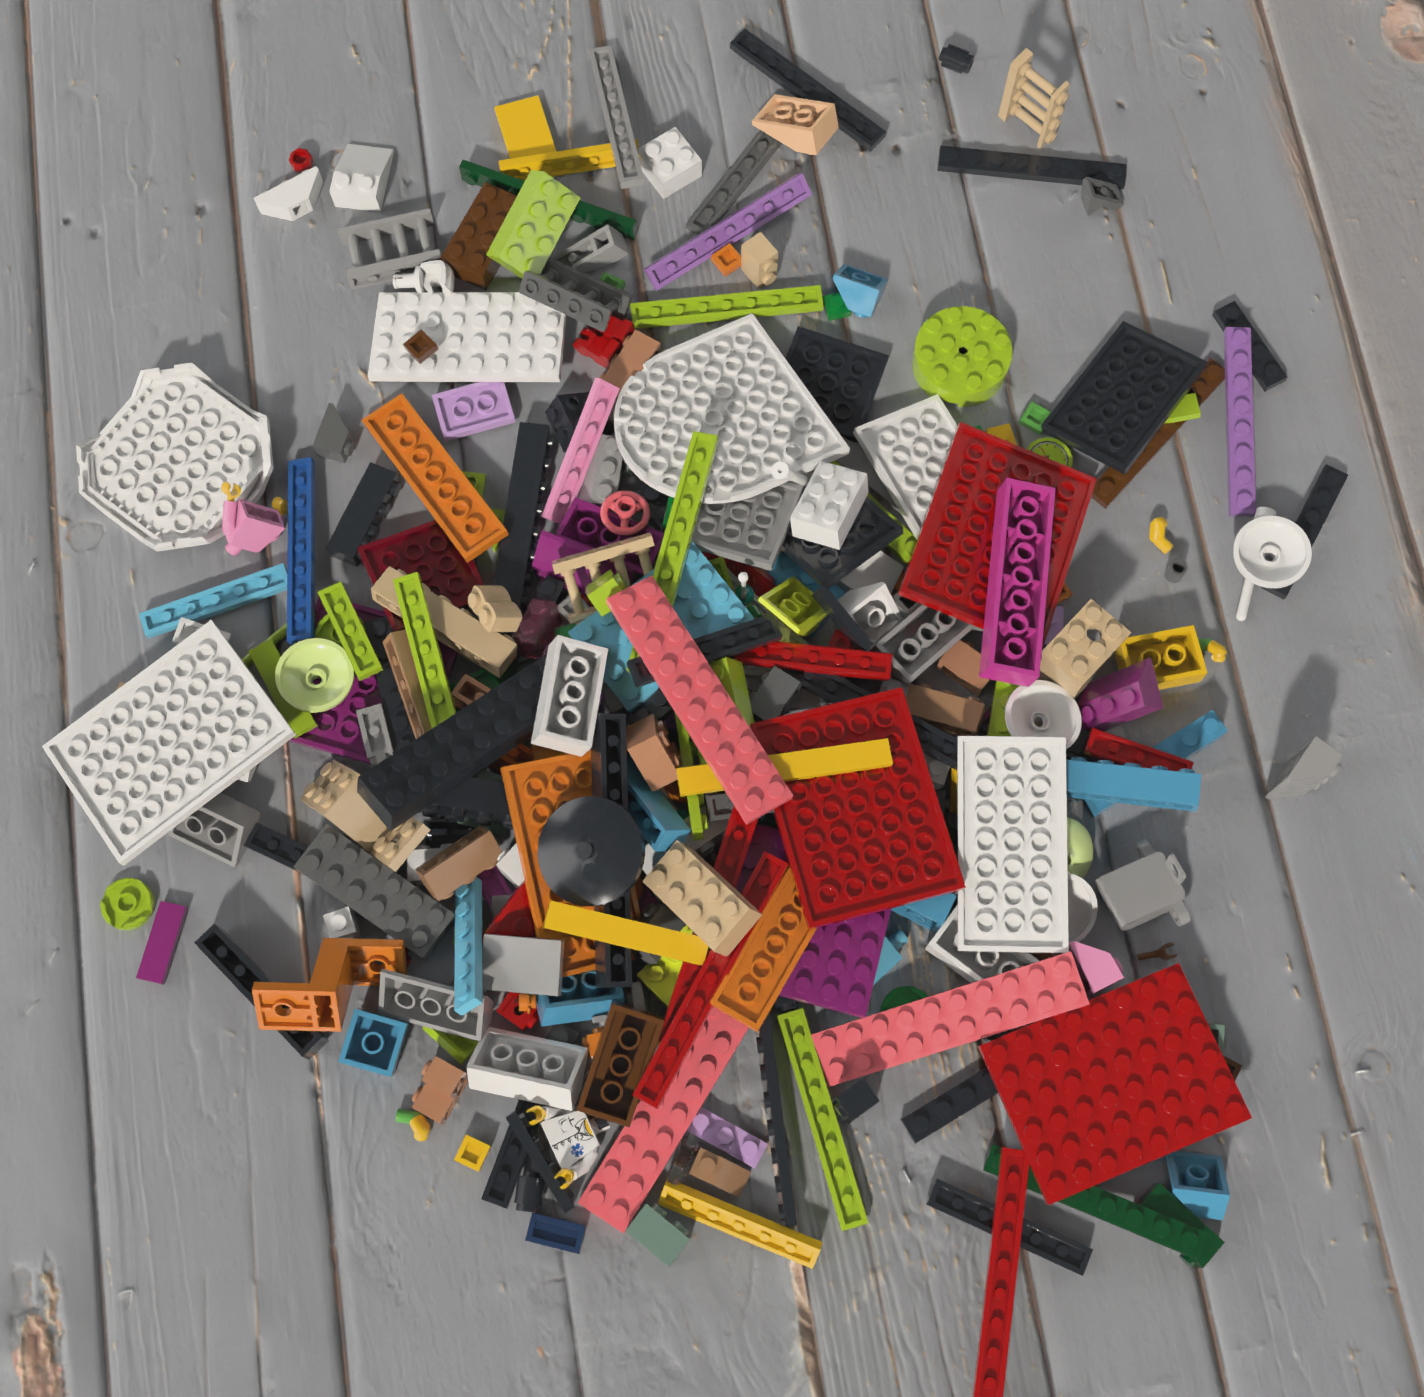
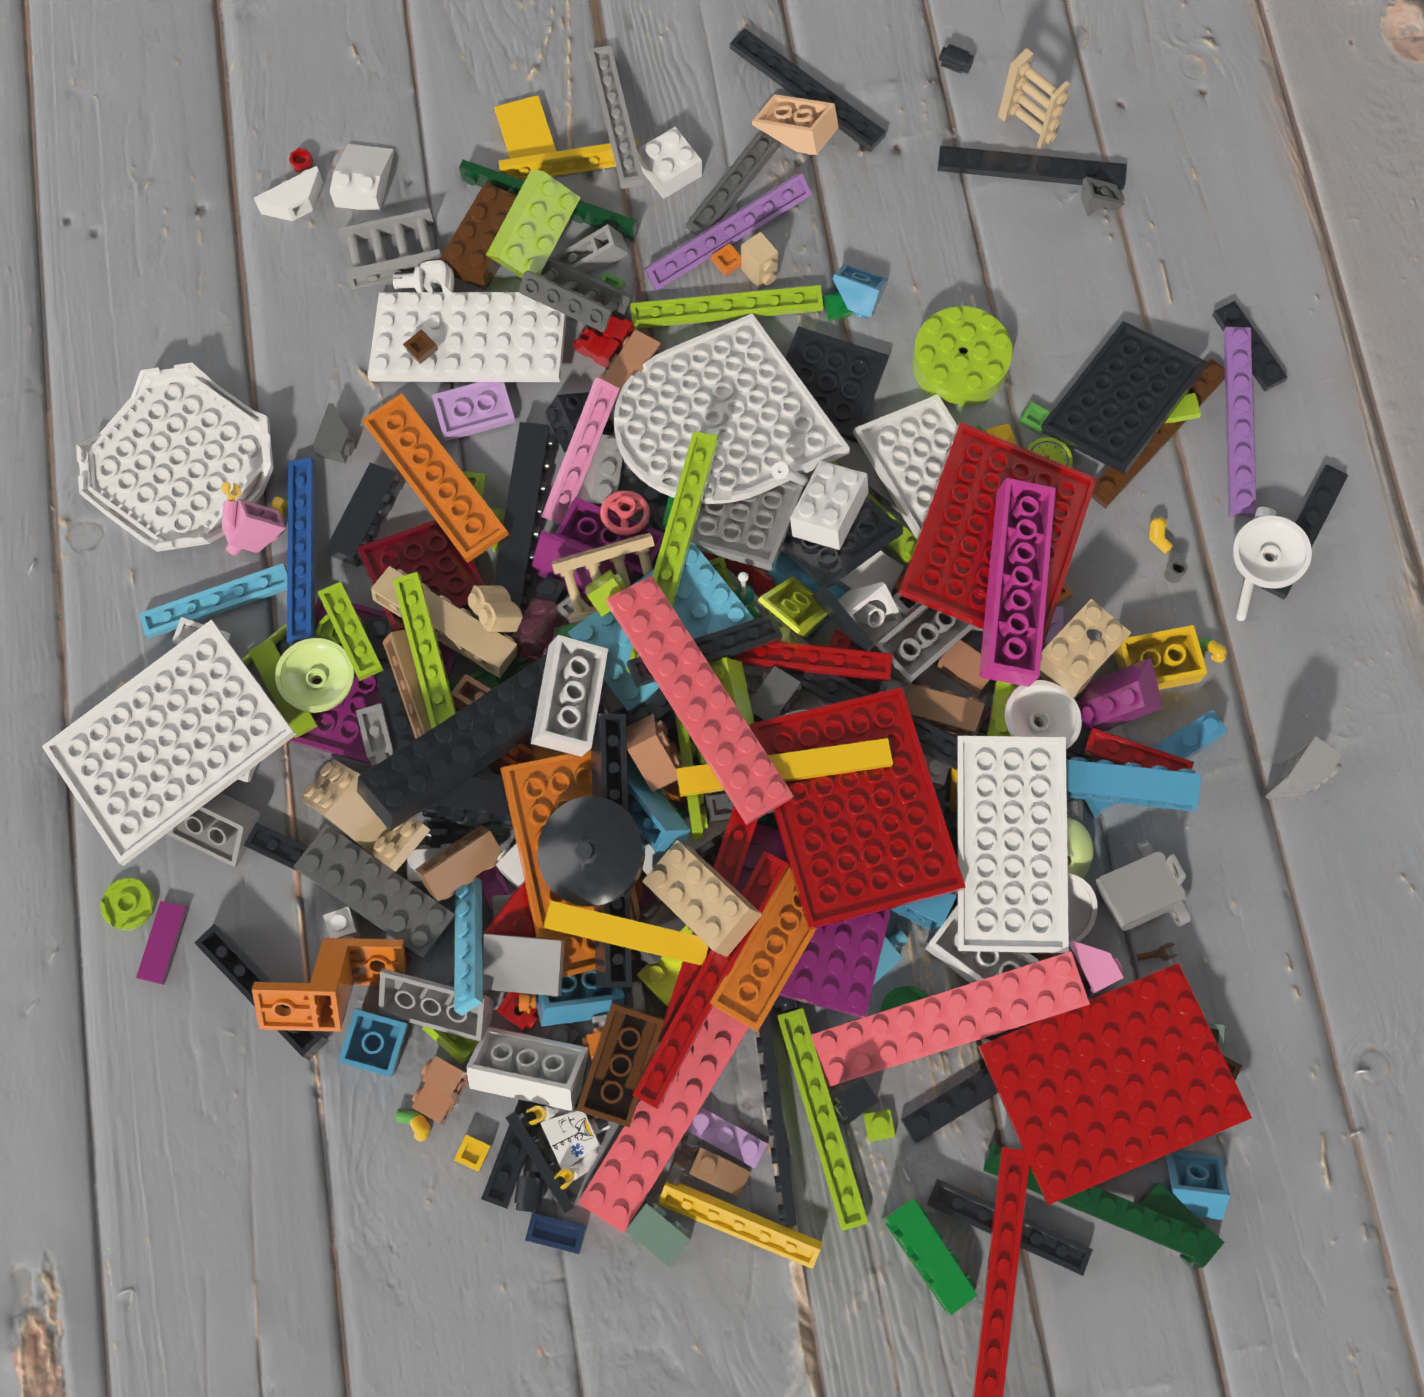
(879, 1125): none -> lime plate
(930, 1256): none -> green wedge

